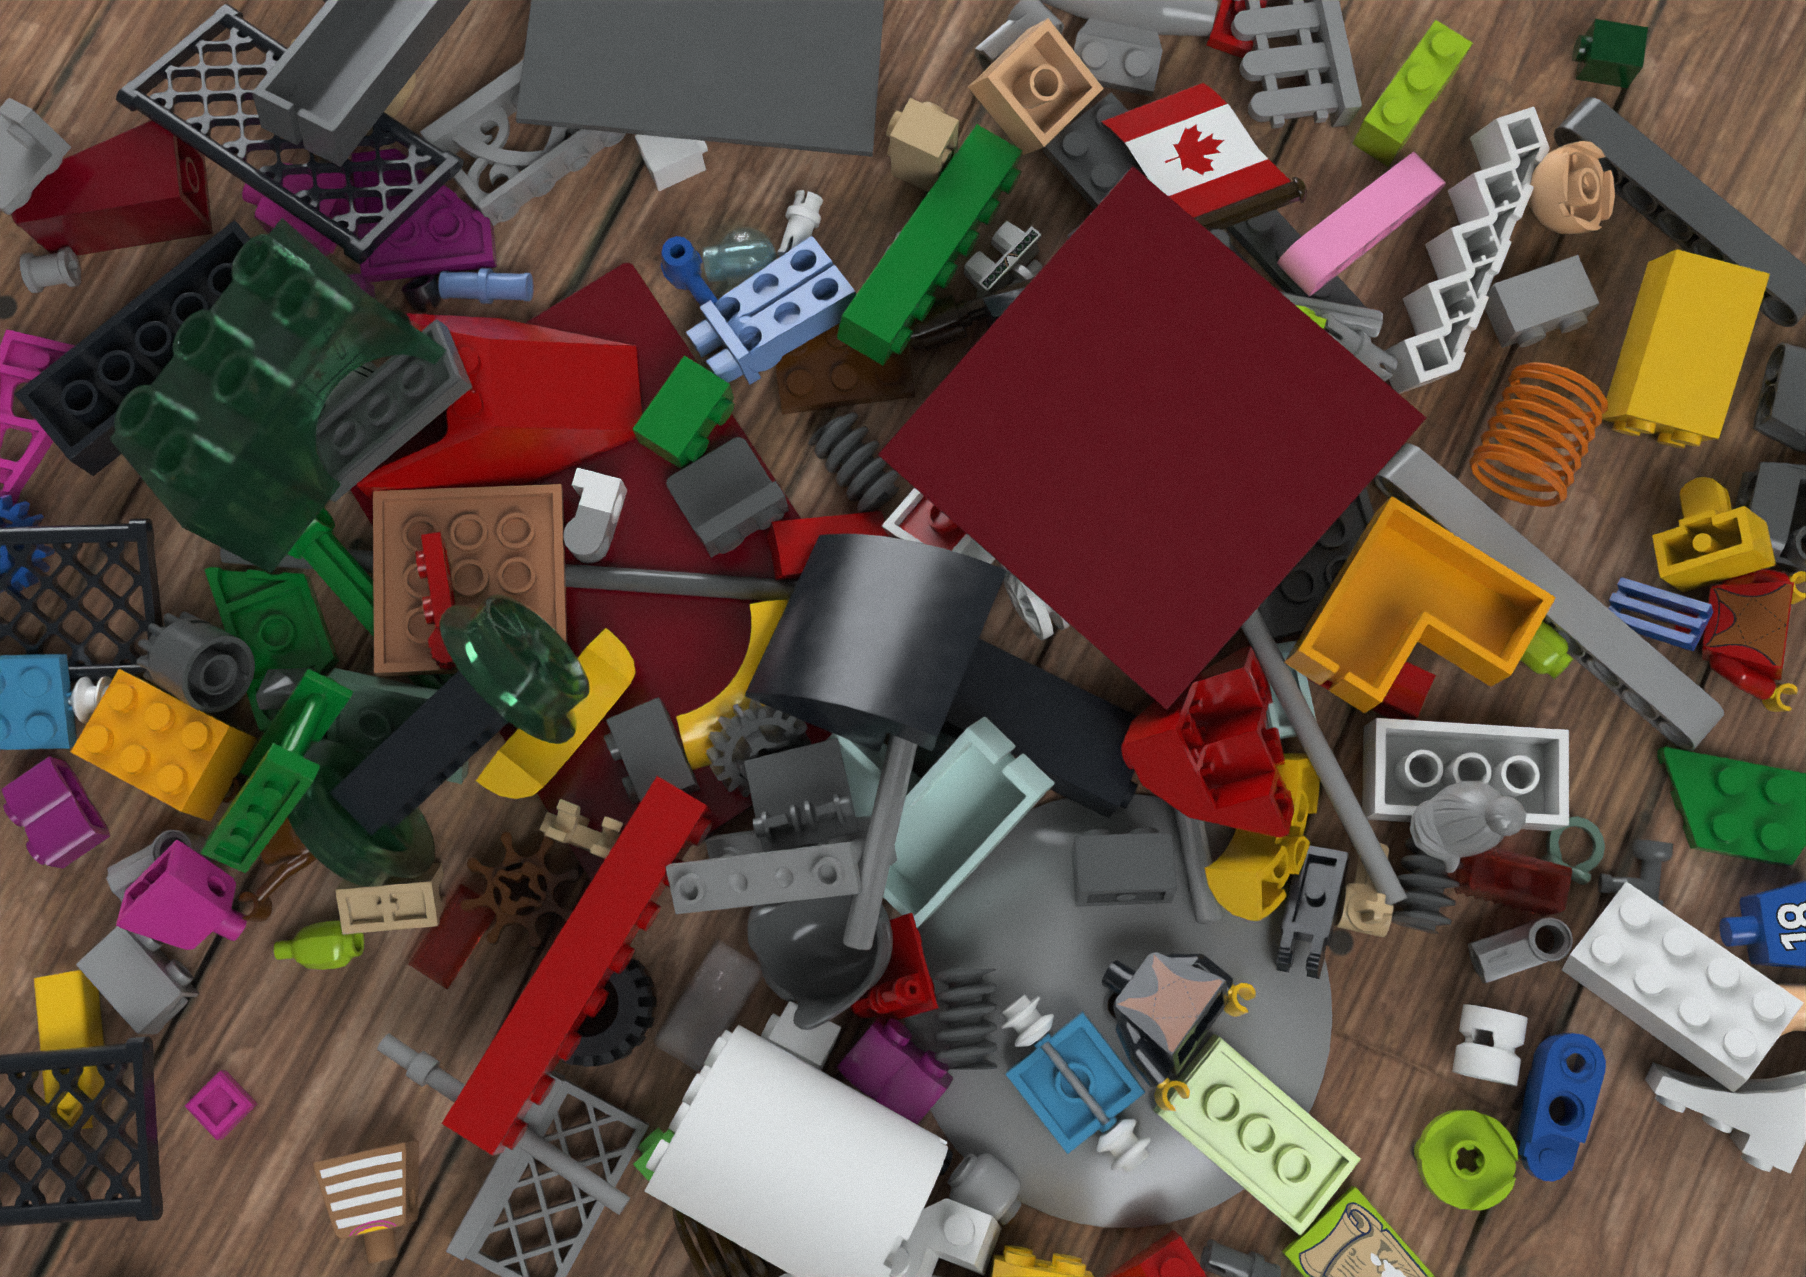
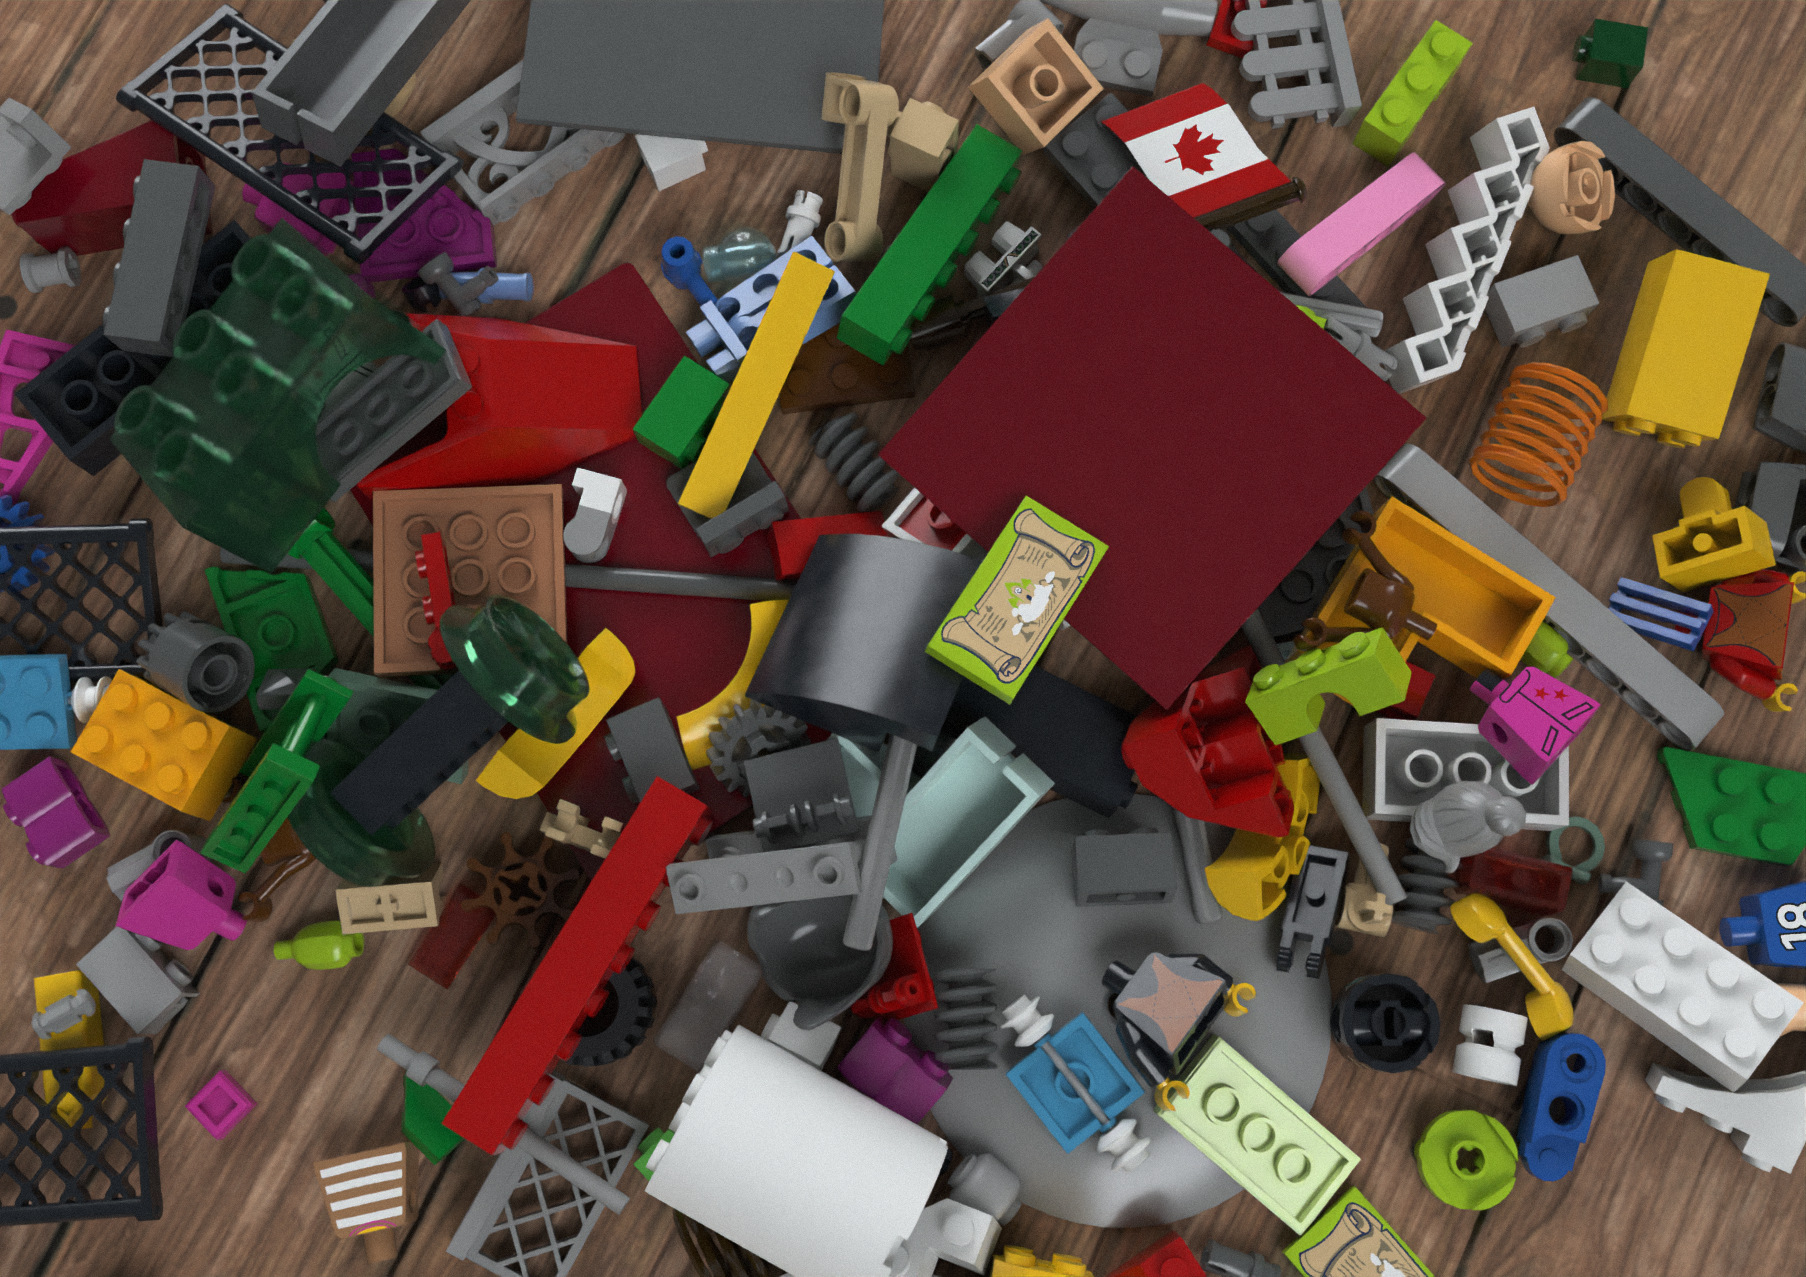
(63, 1014): none -> light grey piece
(158, 257): none -> dark grey brick
(422, 1119): none -> green tile
(461, 297): none -> dark grey piece
(756, 386): none -> yellow tile
(866, 112): none -> tan piece
(1016, 599): none -> tile
(1360, 668): none -> lime arch
(1376, 598): none -> reddish brown piece
(1385, 1023): none -> black brick
(1531, 718): none -> dark pink torso
(1549, 1003): none -> yellow piece

